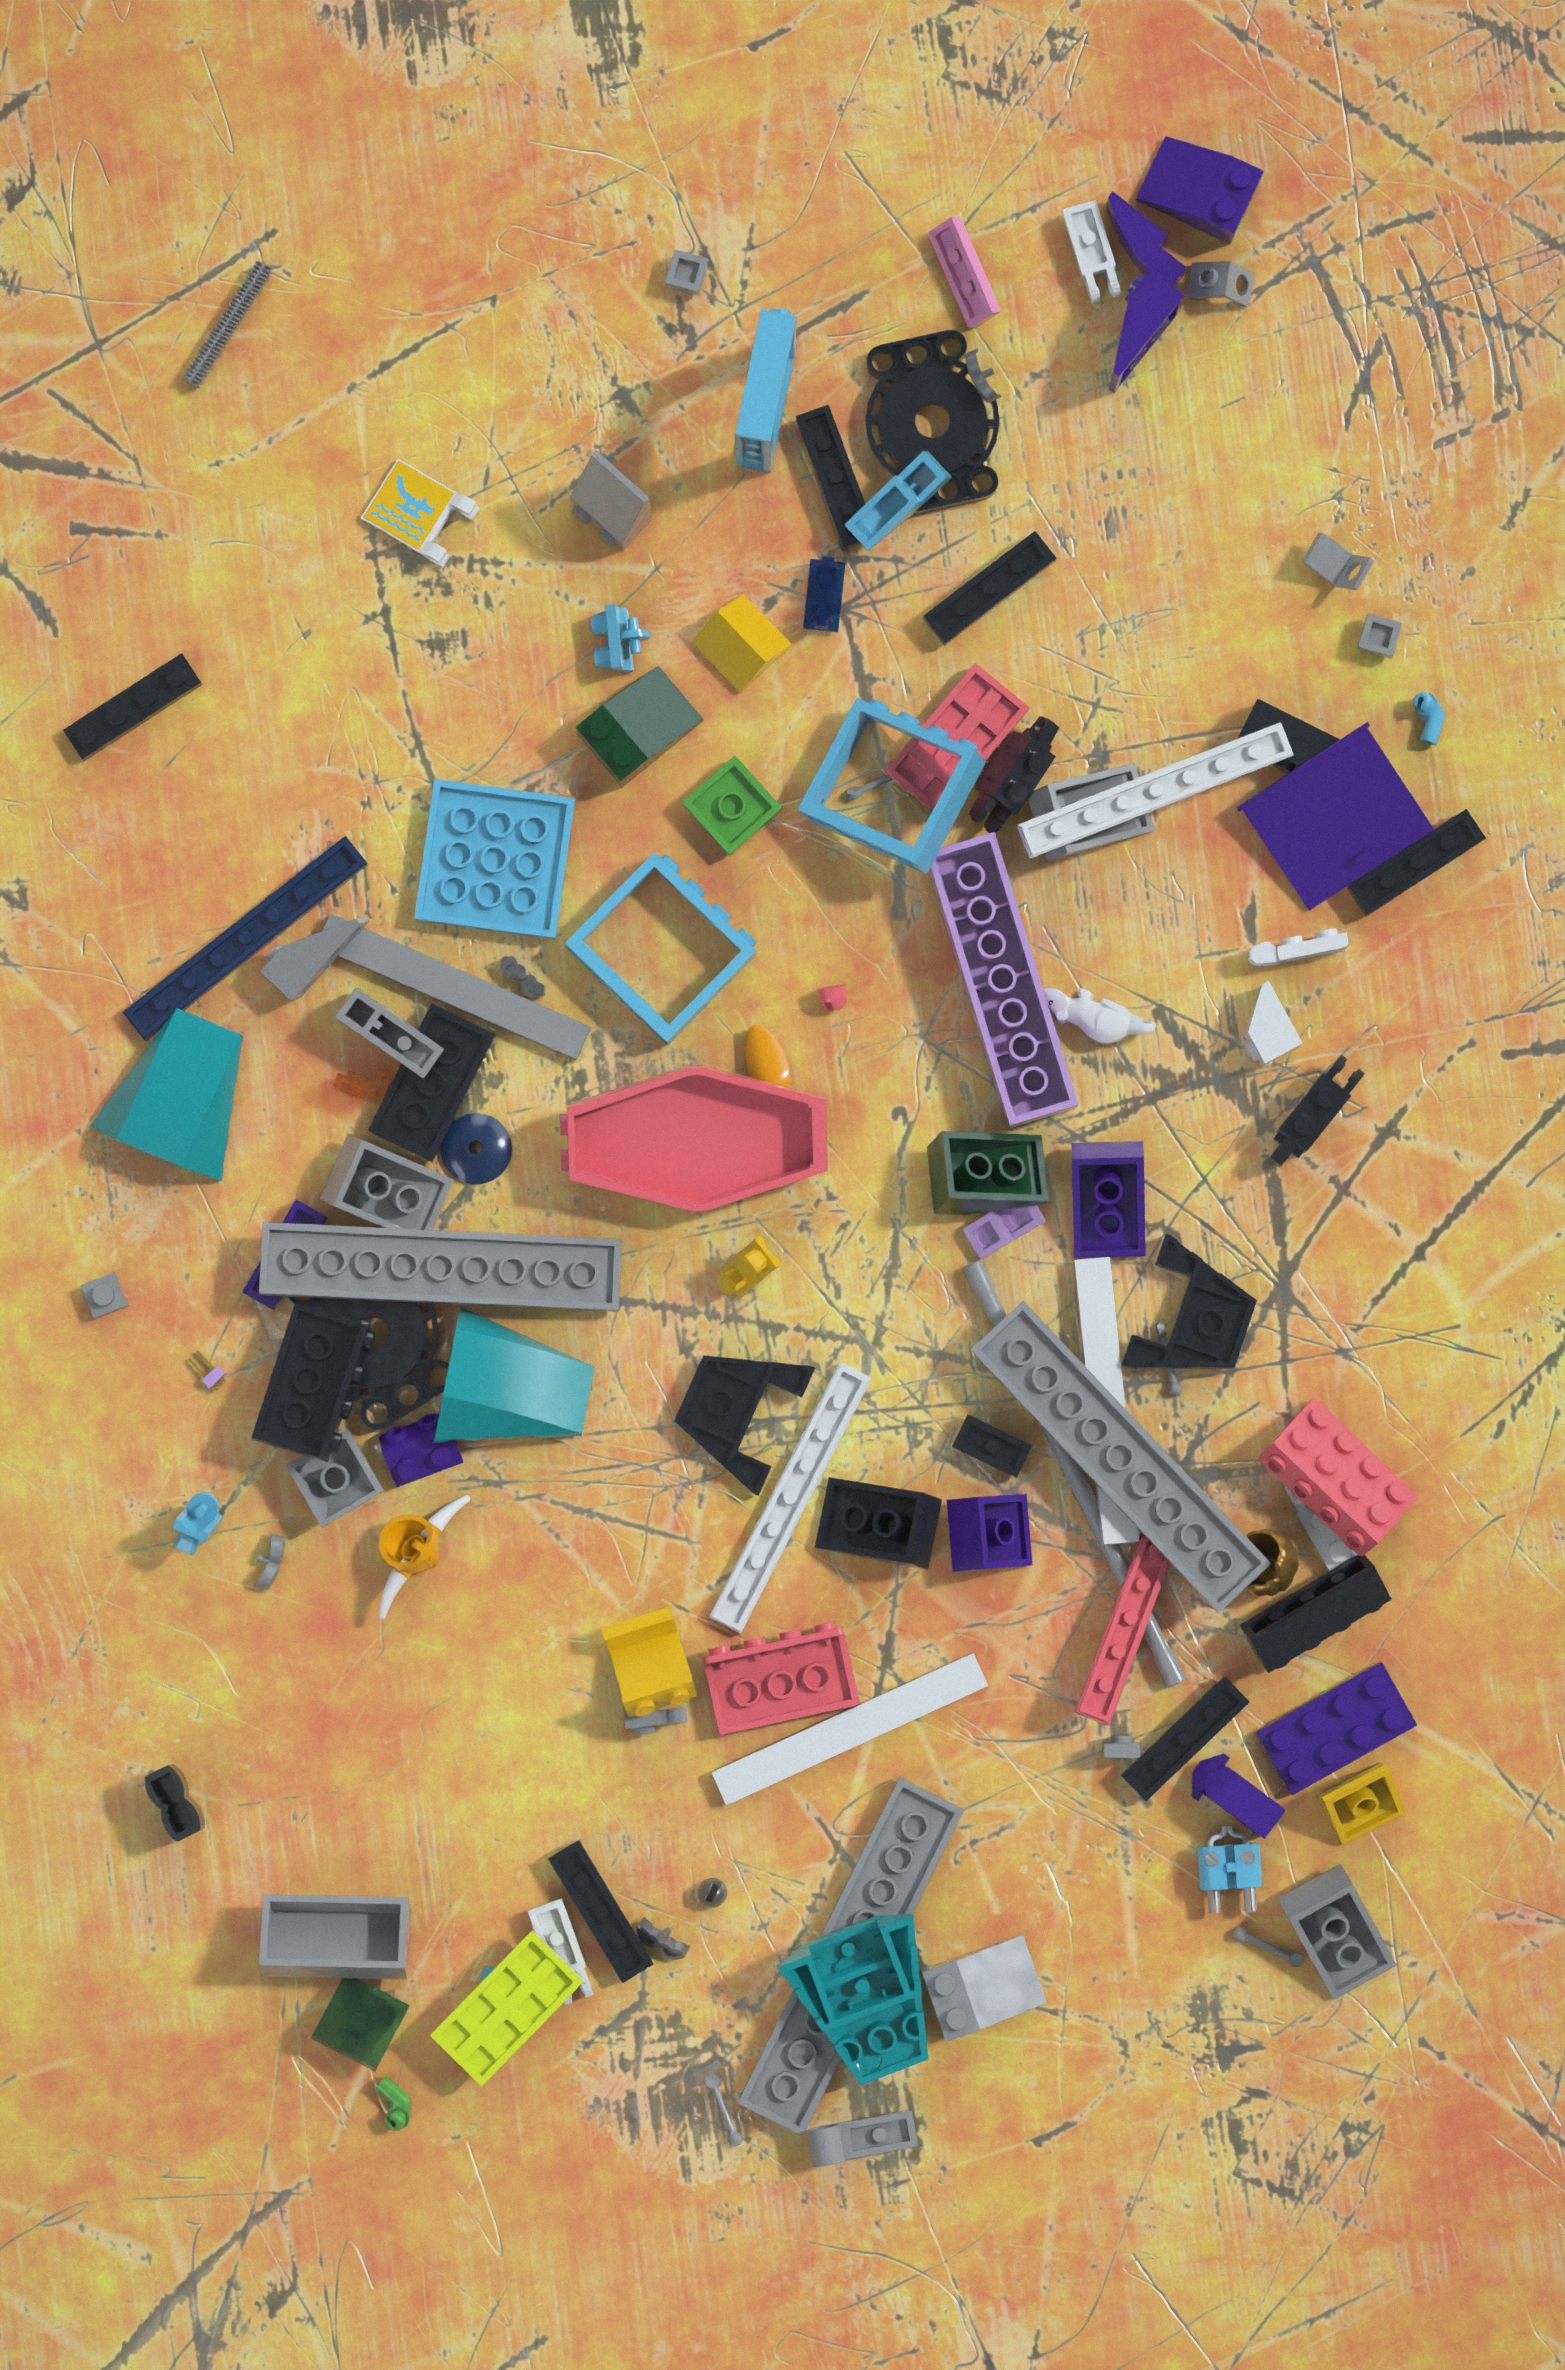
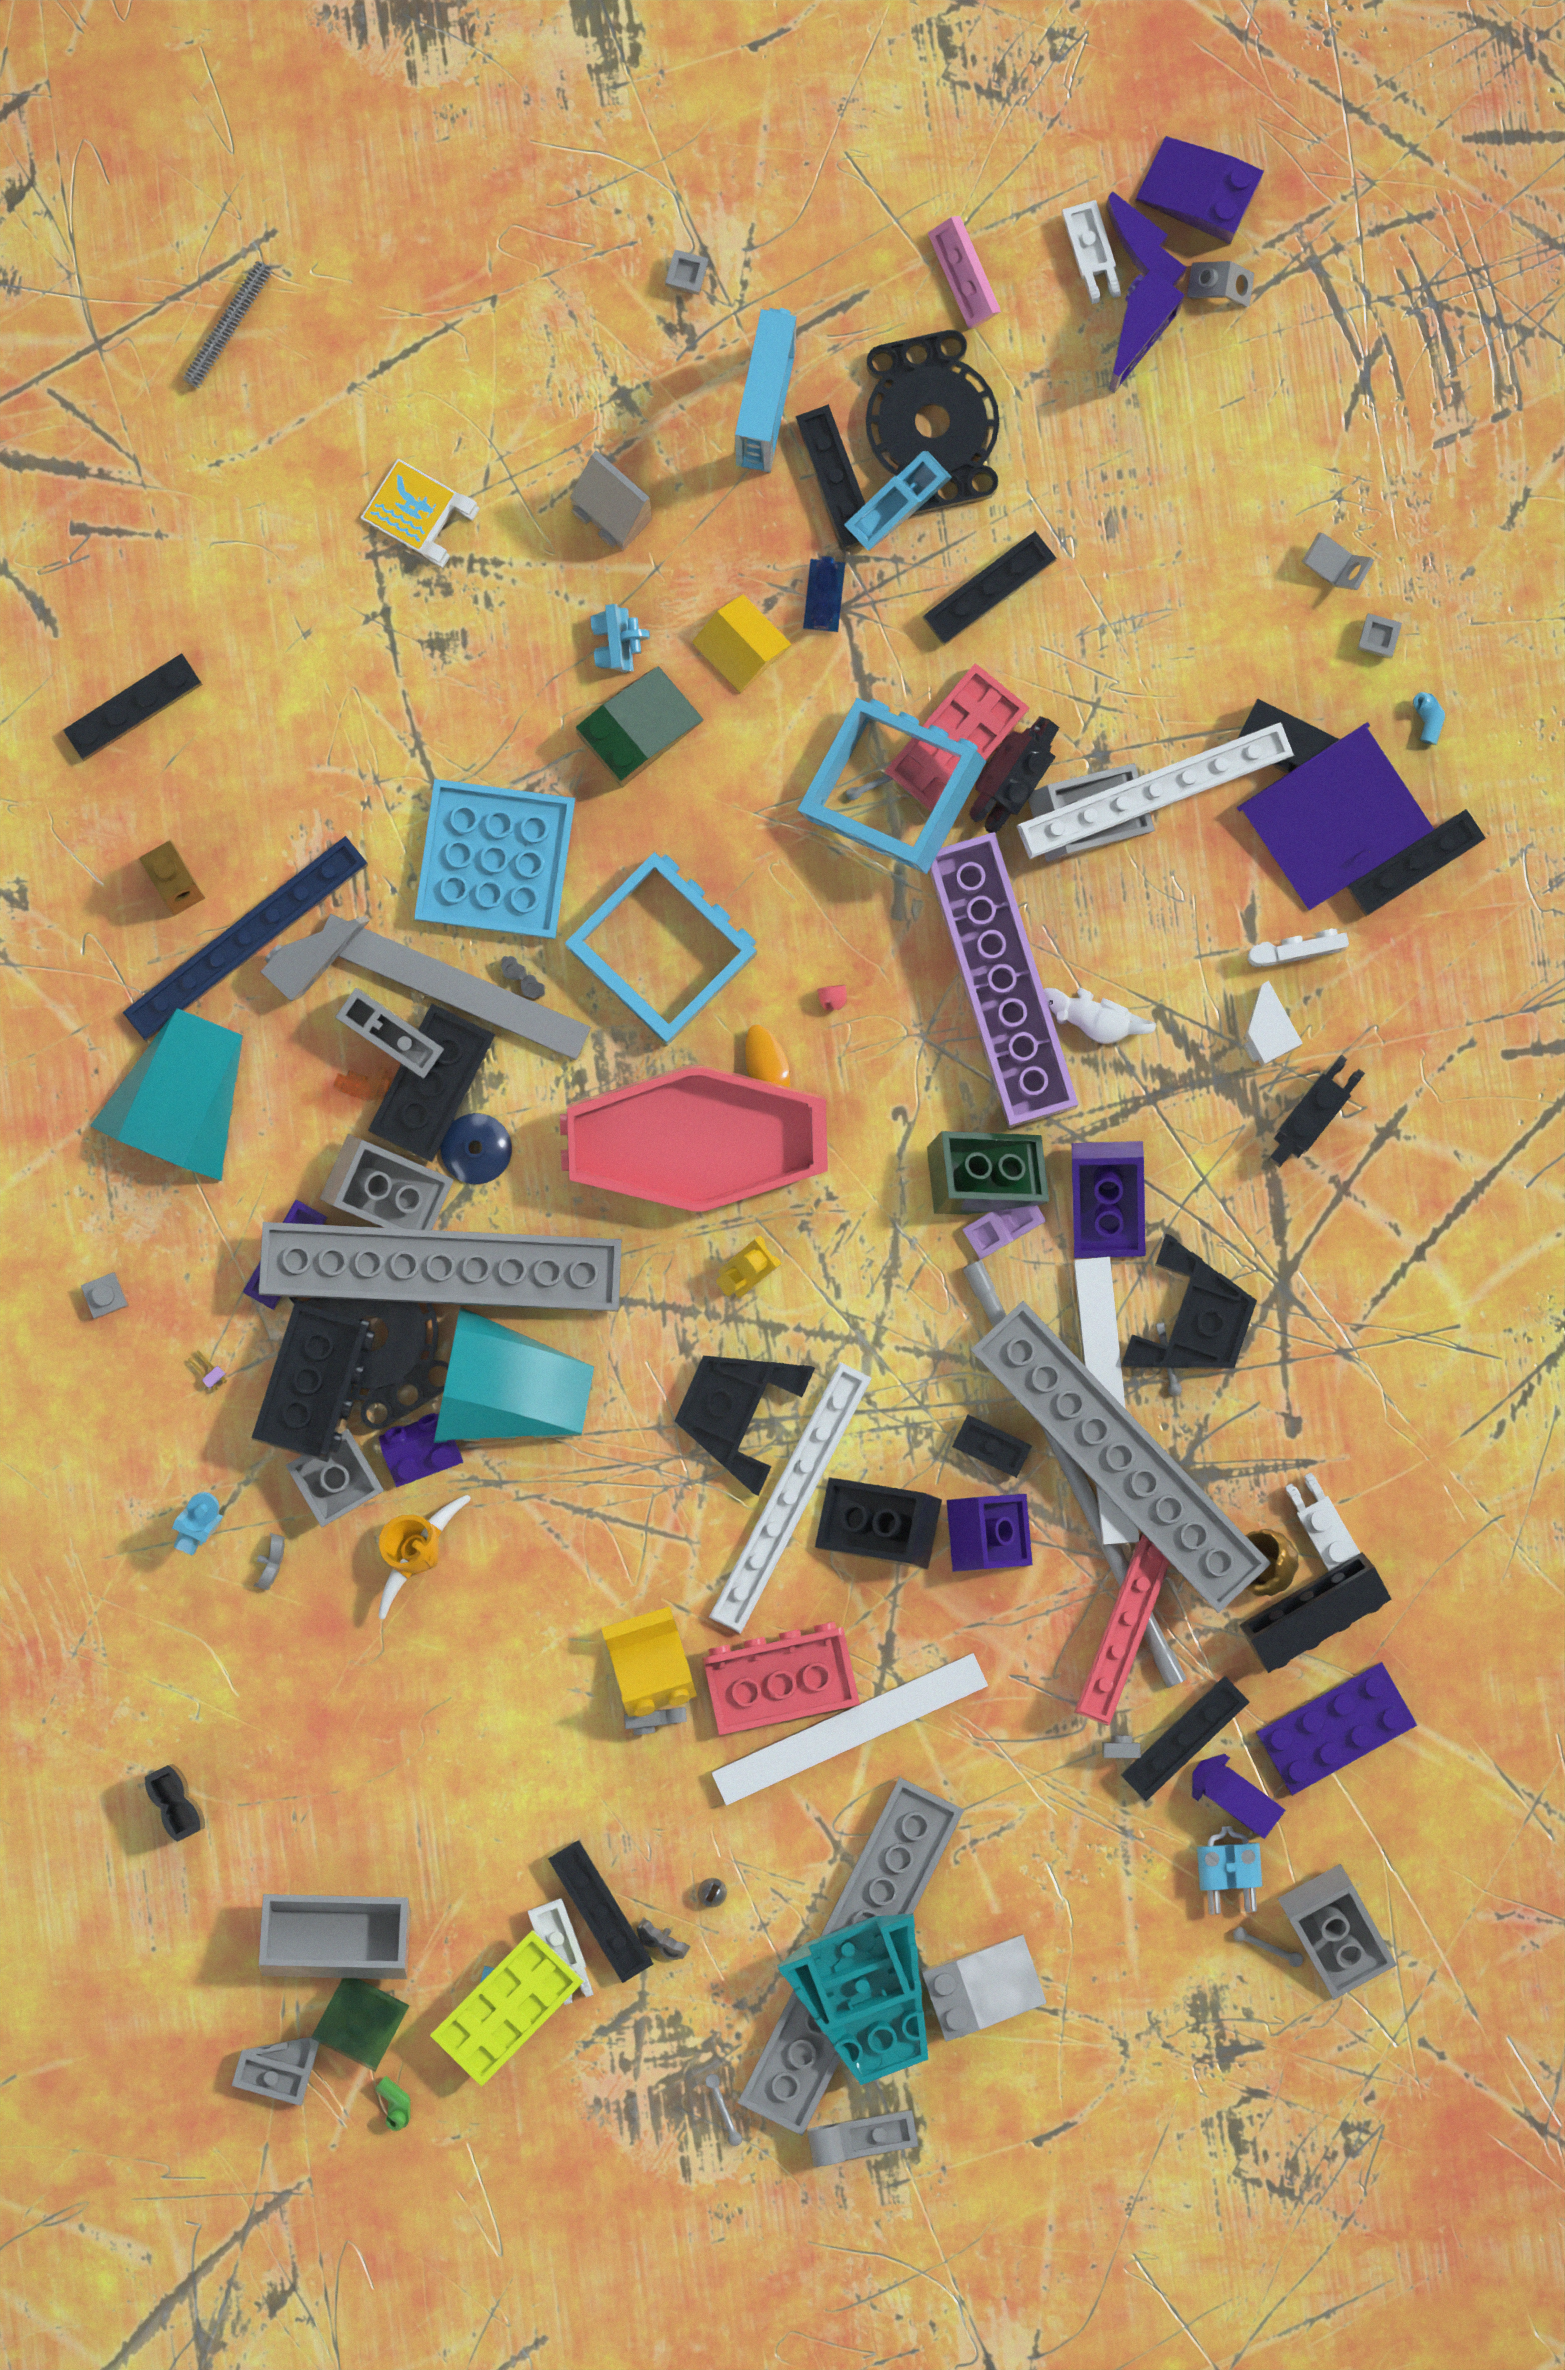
(171, 877): none -> pearl gold torso
(277, 2069): none -> light grey wing
(732, 805): bright green plate -> none
(978, 377): flat silver piece -> none
(1337, 1477): coral bracket -> none
(1362, 1803): yellow slope -> none

